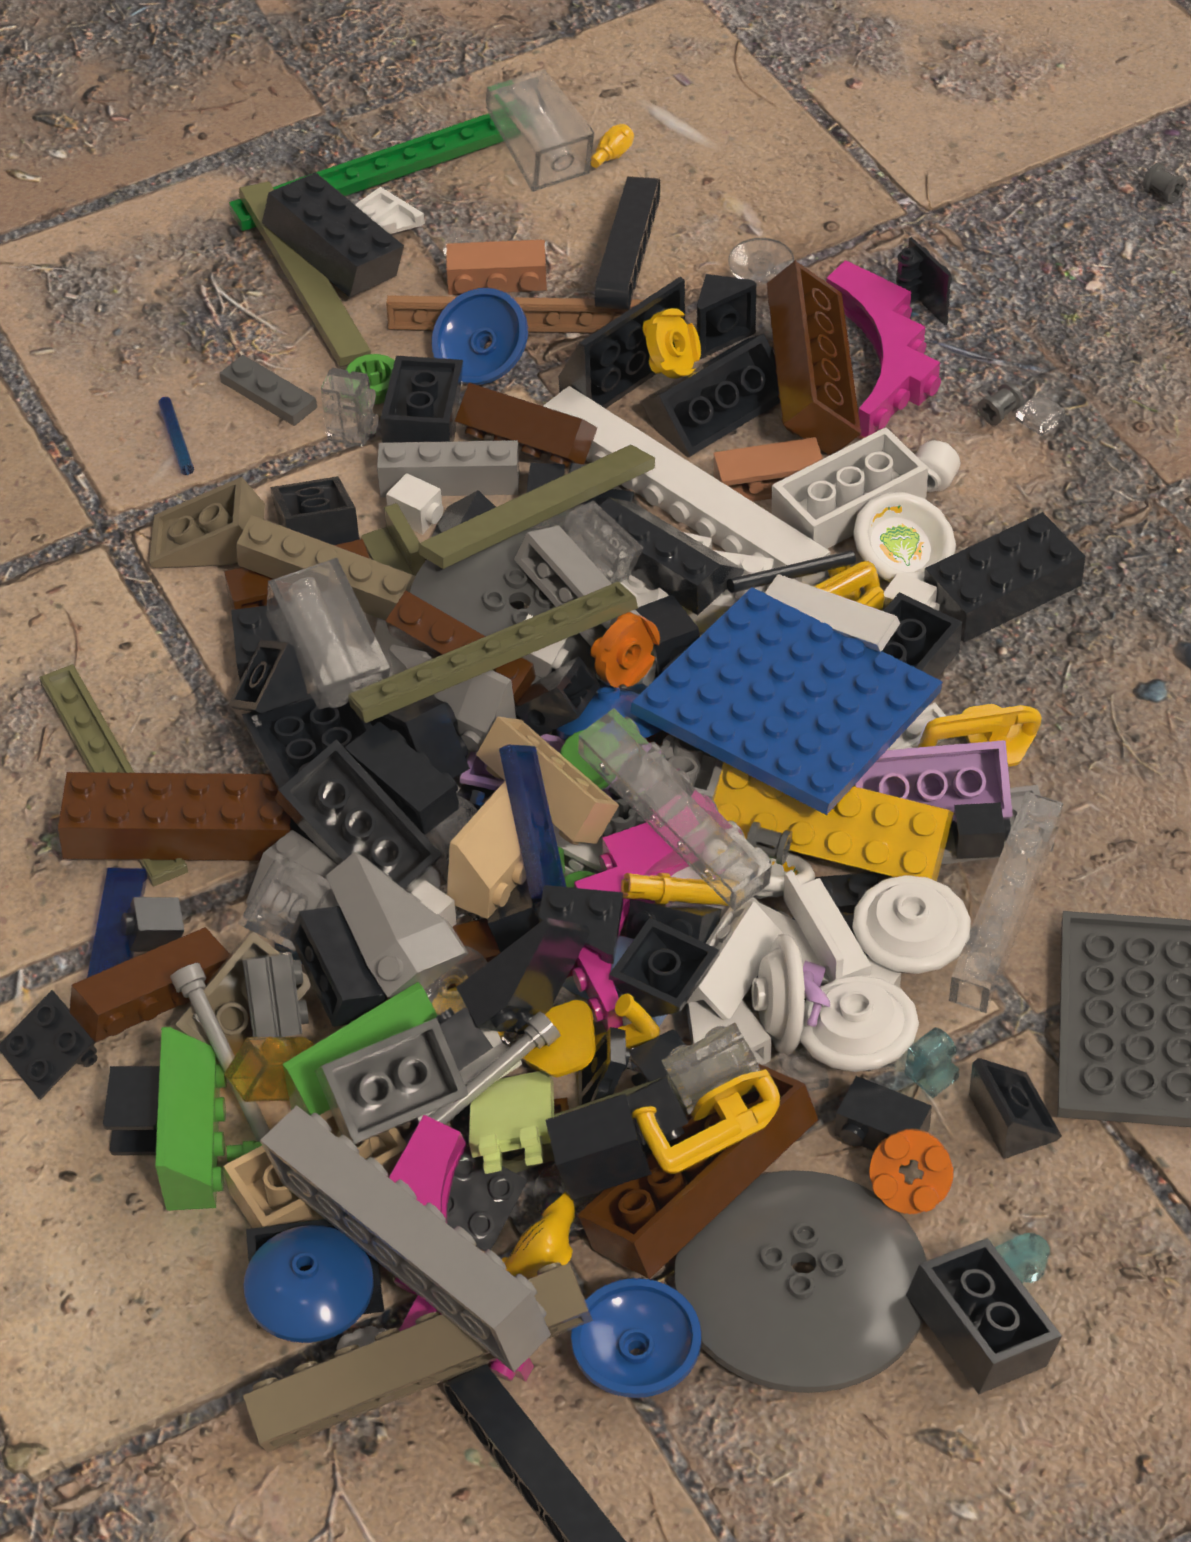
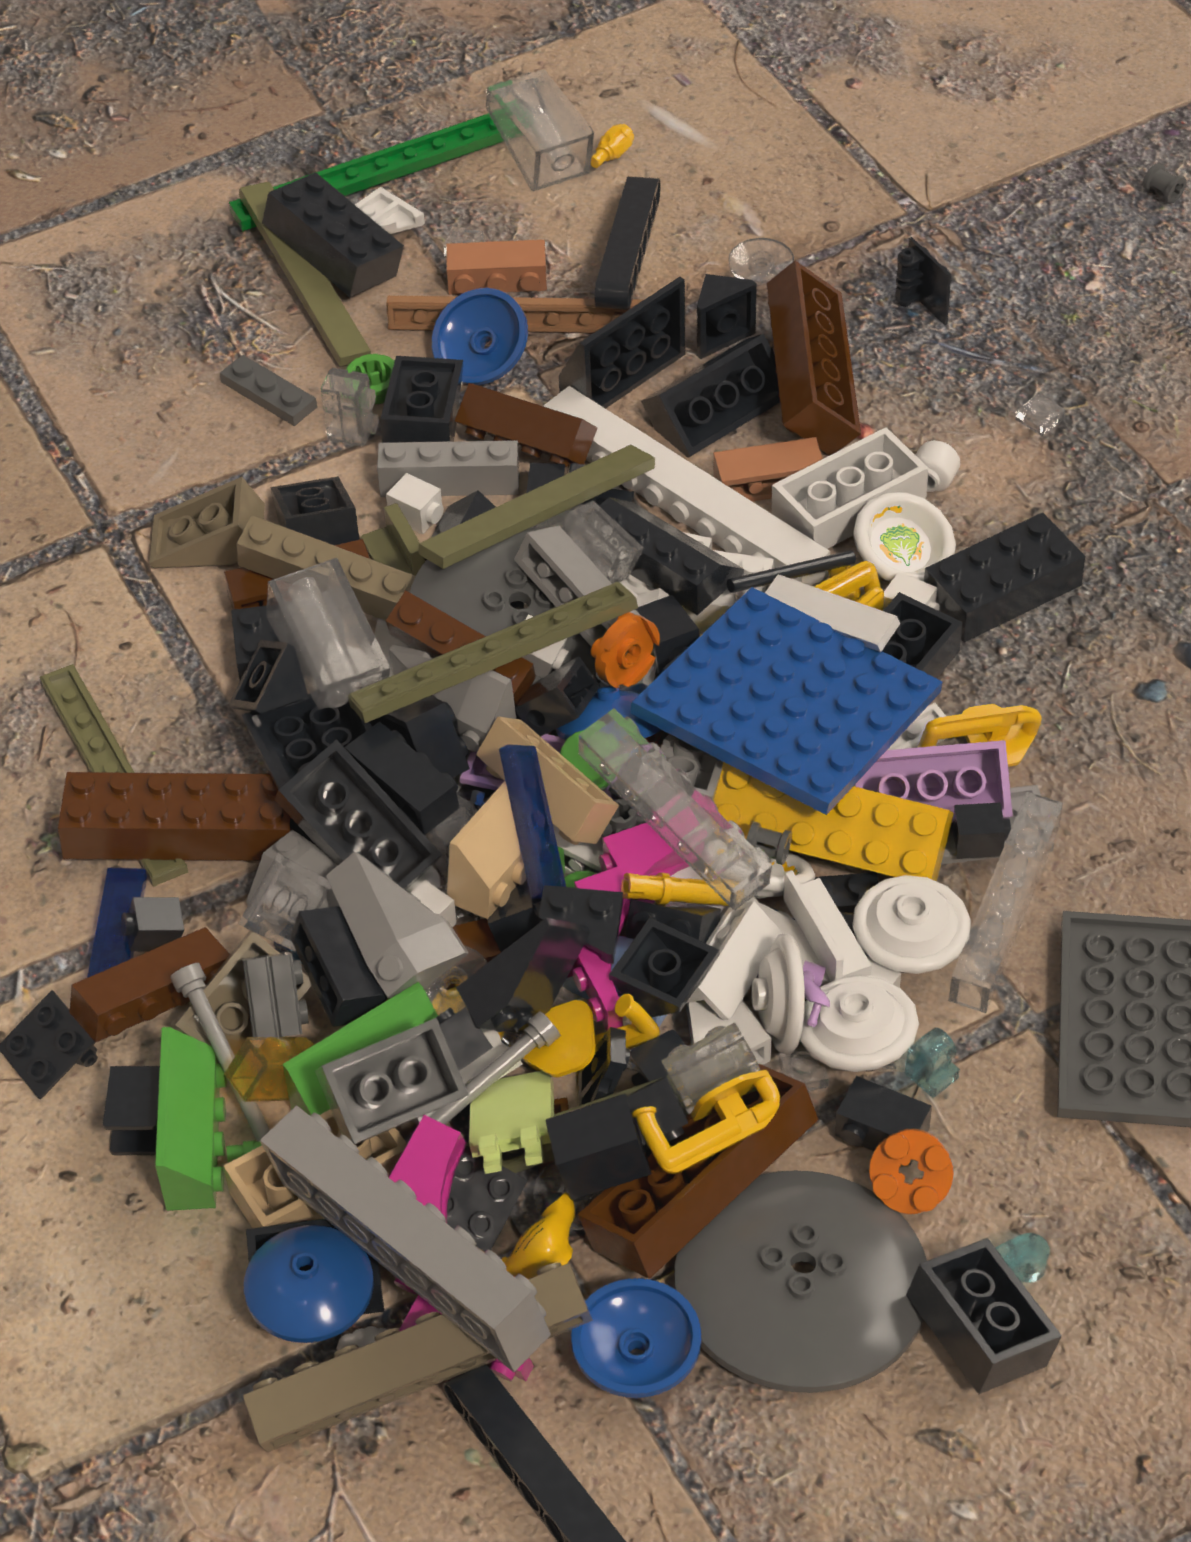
(176, 436): bar -> none
(660, 334): yellow plate -> none
(884, 317): dark pink arch -> none
(1000, 403): dark grey bush -> none
(1010, 1108): black slope -> none

